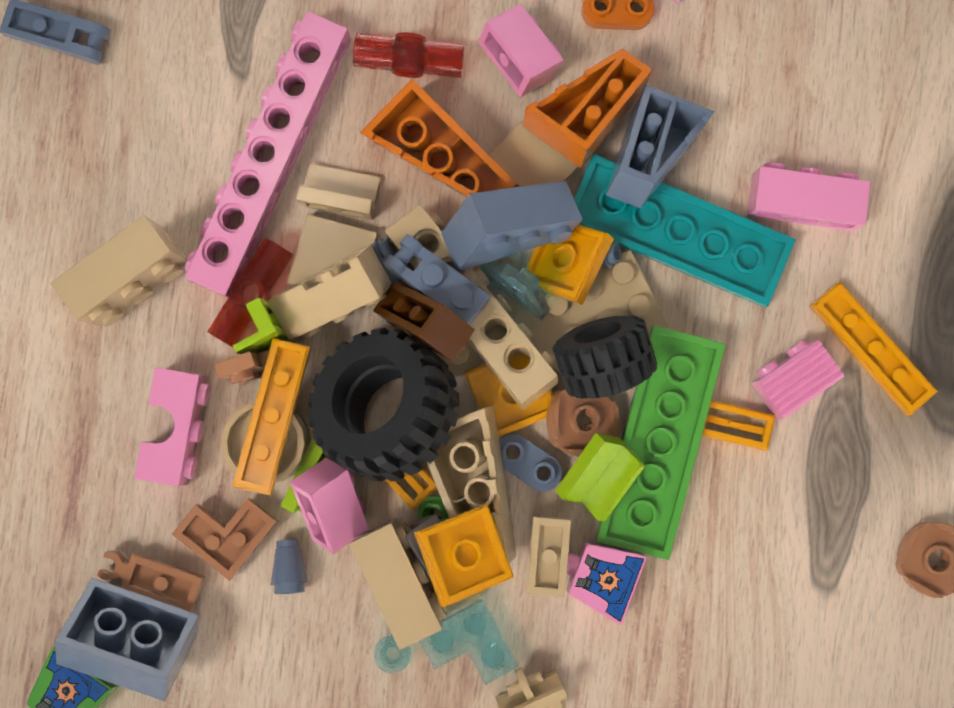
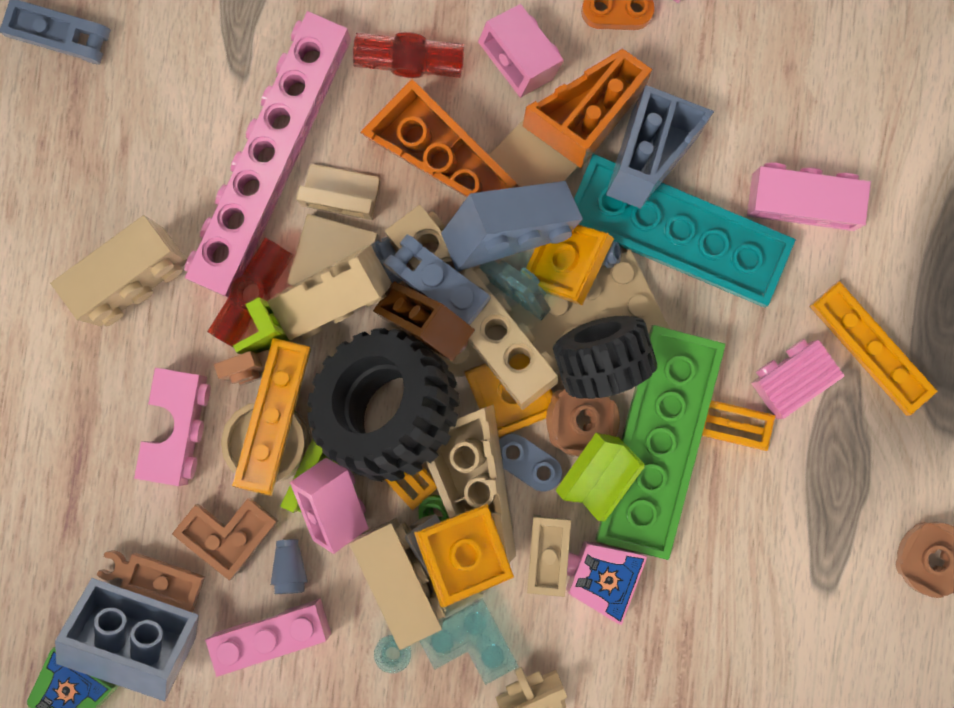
(268, 638): none -> bright pink arch

